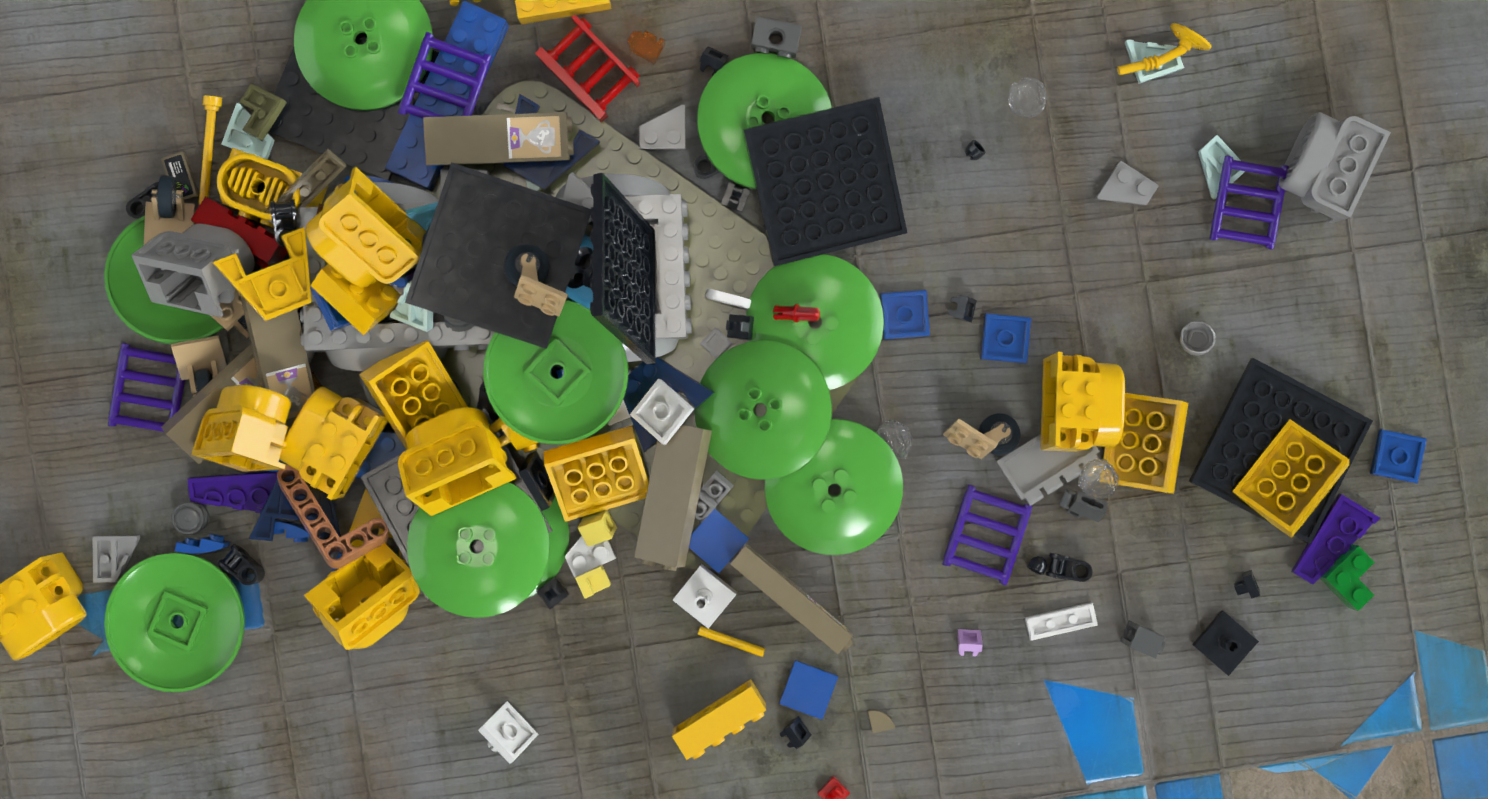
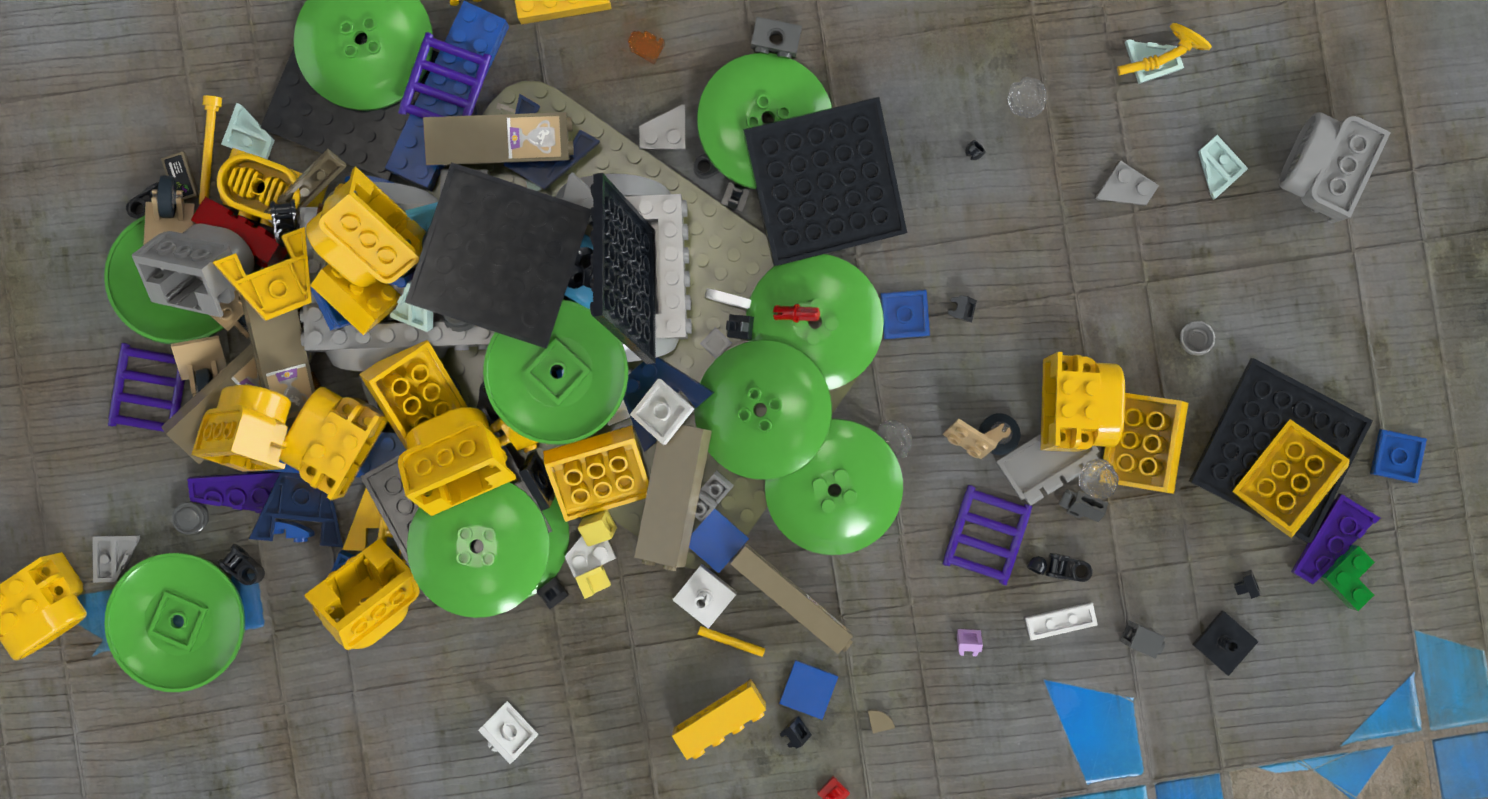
(207, 544): blue slope -> none
(265, 108): olive tile -> none
(322, 524): nougat beam -> none
(527, 269): plate -> none
(566, 73): red fence -> none
(712, 58): black tile -> none
(1005, 338): blue tile -> none
(1220, 208): dark purple bar -> none

